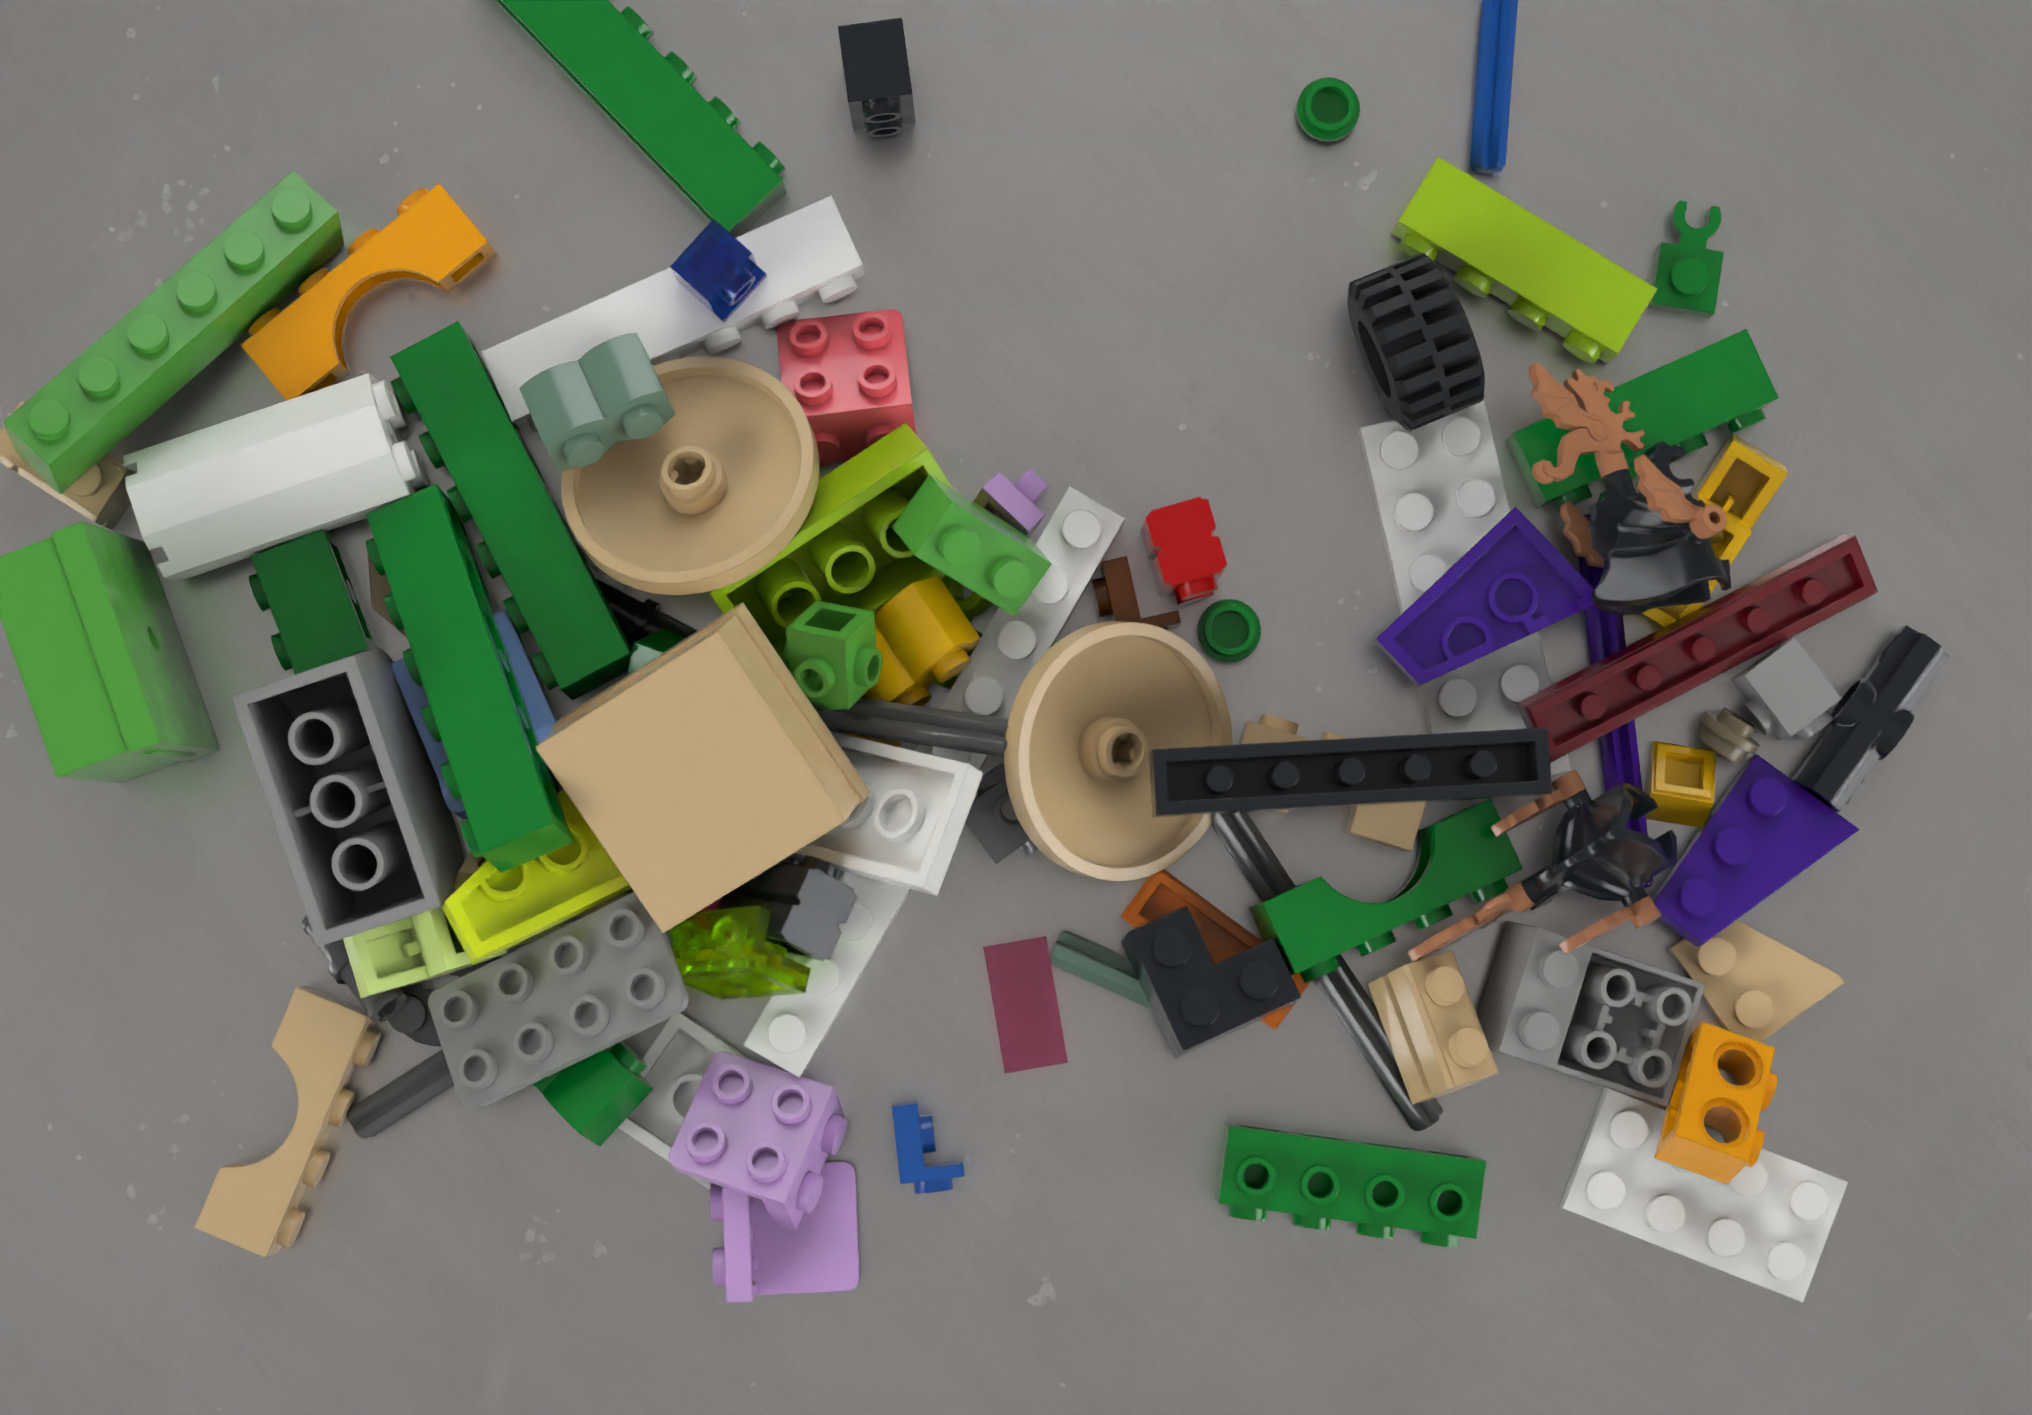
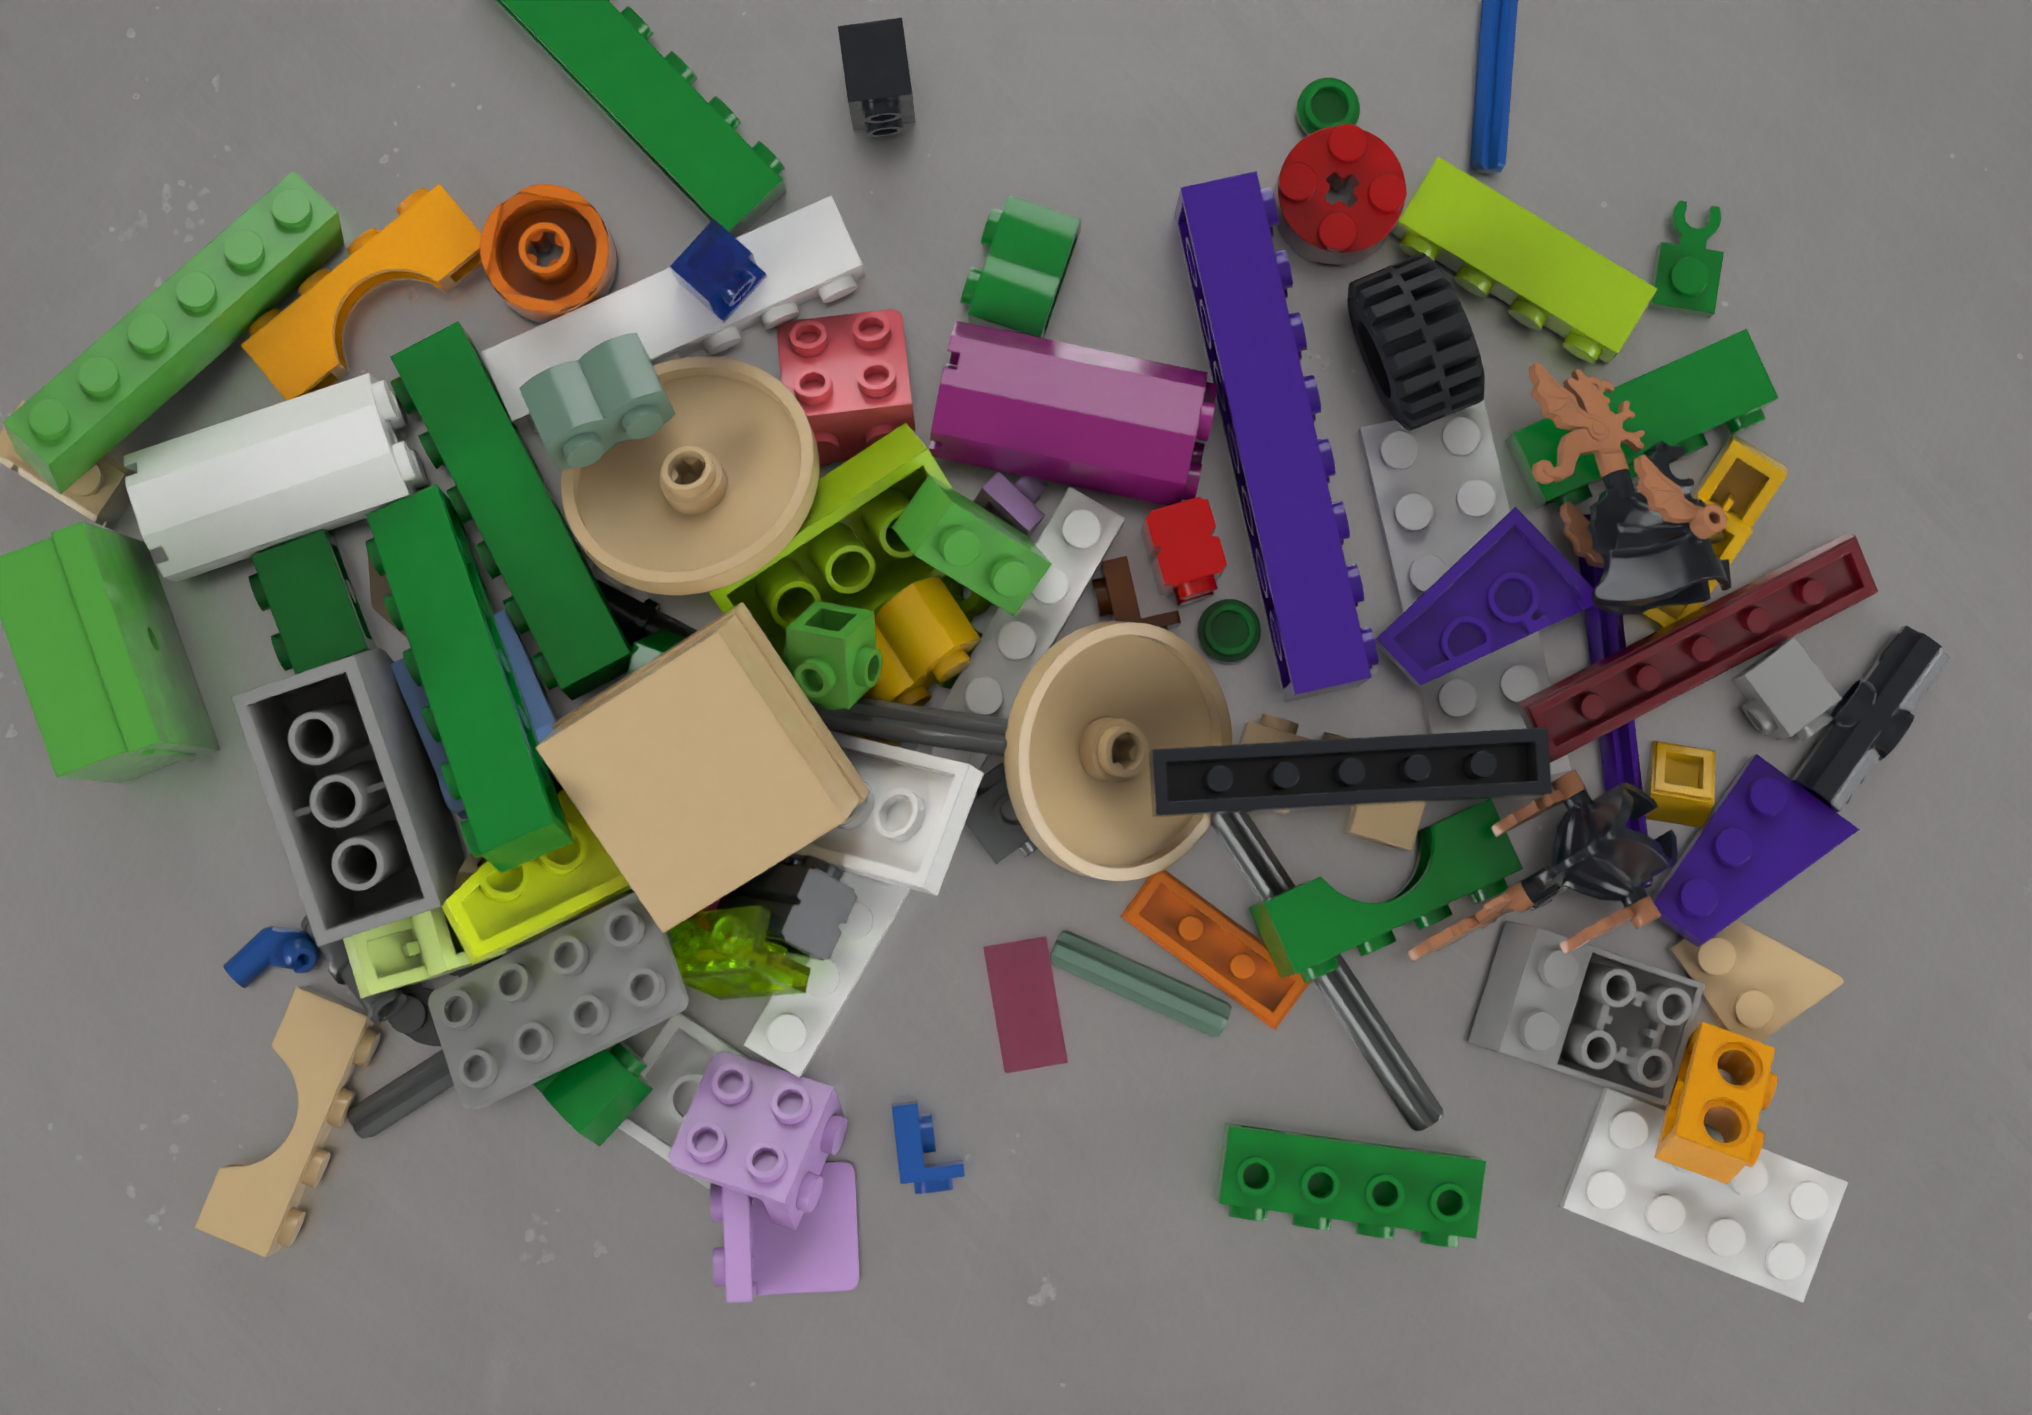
(275, 948): none -> blue arm
(528, 226): none -> orange brick
(1023, 267): none -> green brick
(1072, 415): none -> magenta brick
(1200, 998): black brick -> none
(1273, 438): none -> dark purple brick
(1341, 159): none -> red brick
(1432, 1027): tan brick -> none
(1728, 734): dark tan plate -> none

